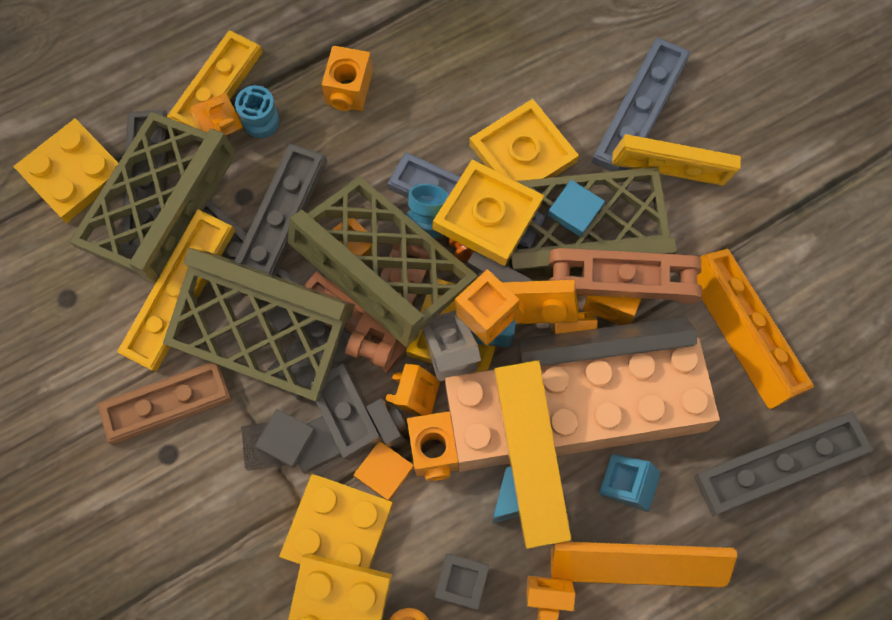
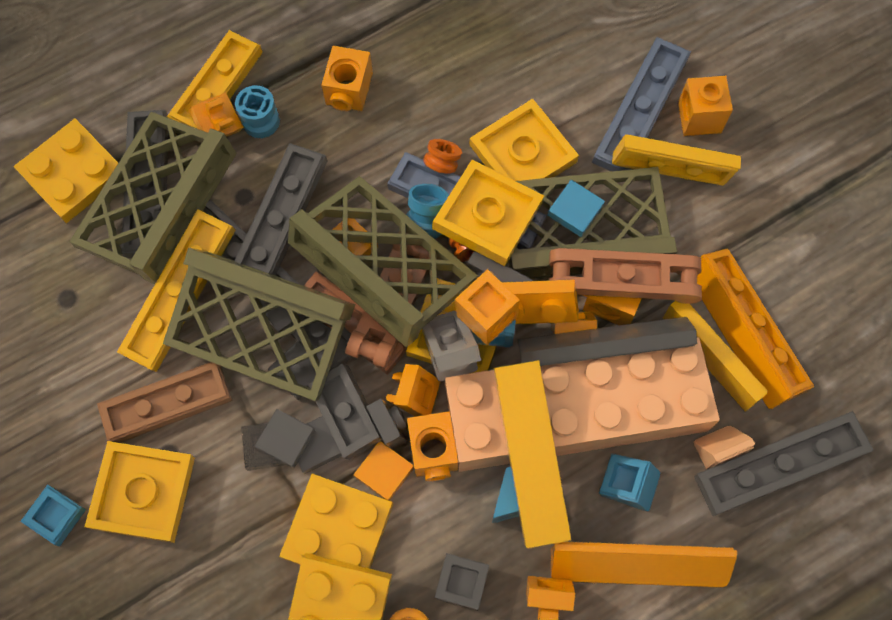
(53, 515): none -> dark azure tile
(140, 492): none -> yellow plate
(442, 156): none -> orange bush
(705, 105): none -> light orange brick
(720, 359): none -> yellow tile
(722, 446): none -> light nougat slope

